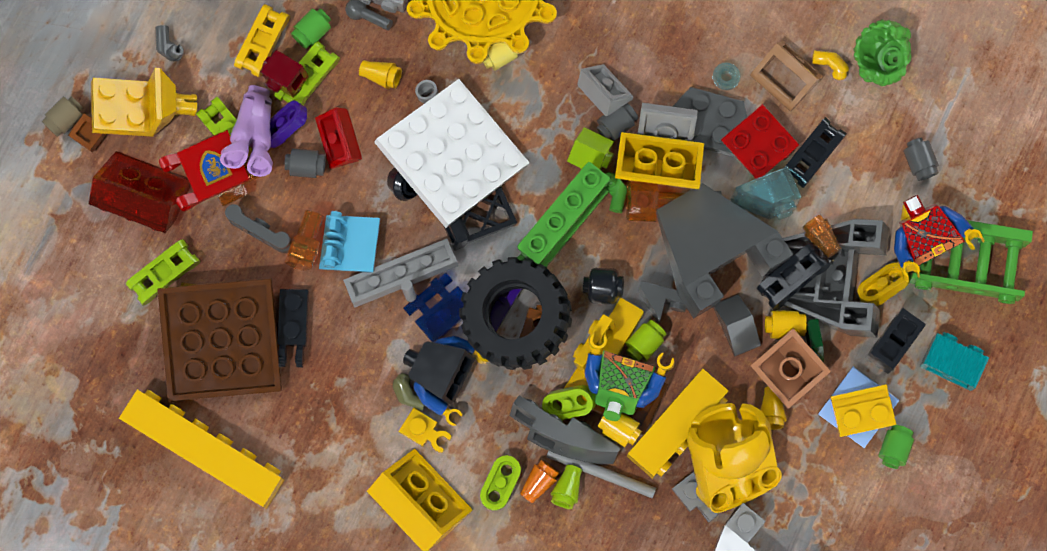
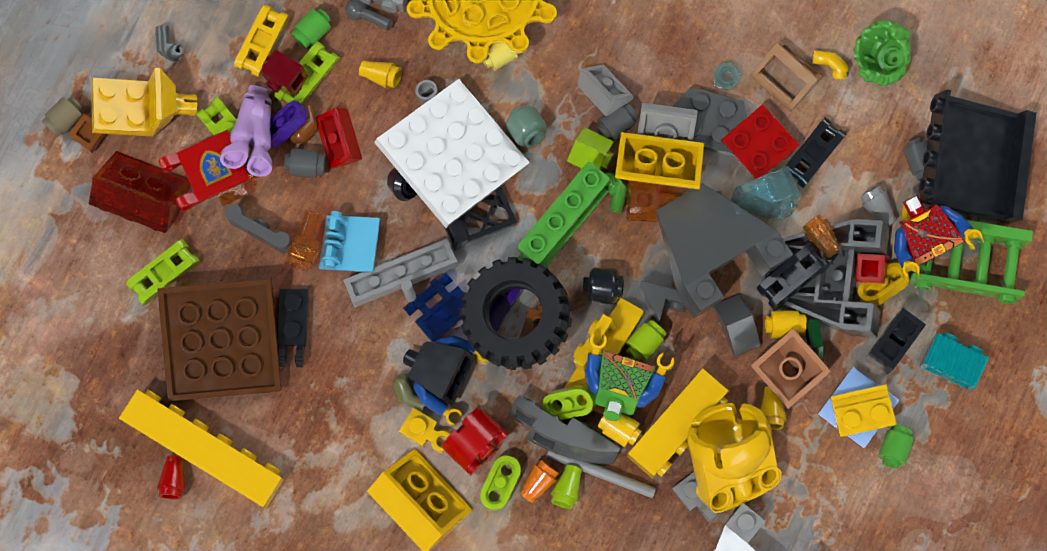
(171, 481): none -> red cone
(305, 132): none -> dark orange arm
(474, 440): none -> red brick
(526, 126): none -> sand green head
(871, 268): none -> red slope
(878, 205): none -> light grey cone
(977, 158): none -> black panel

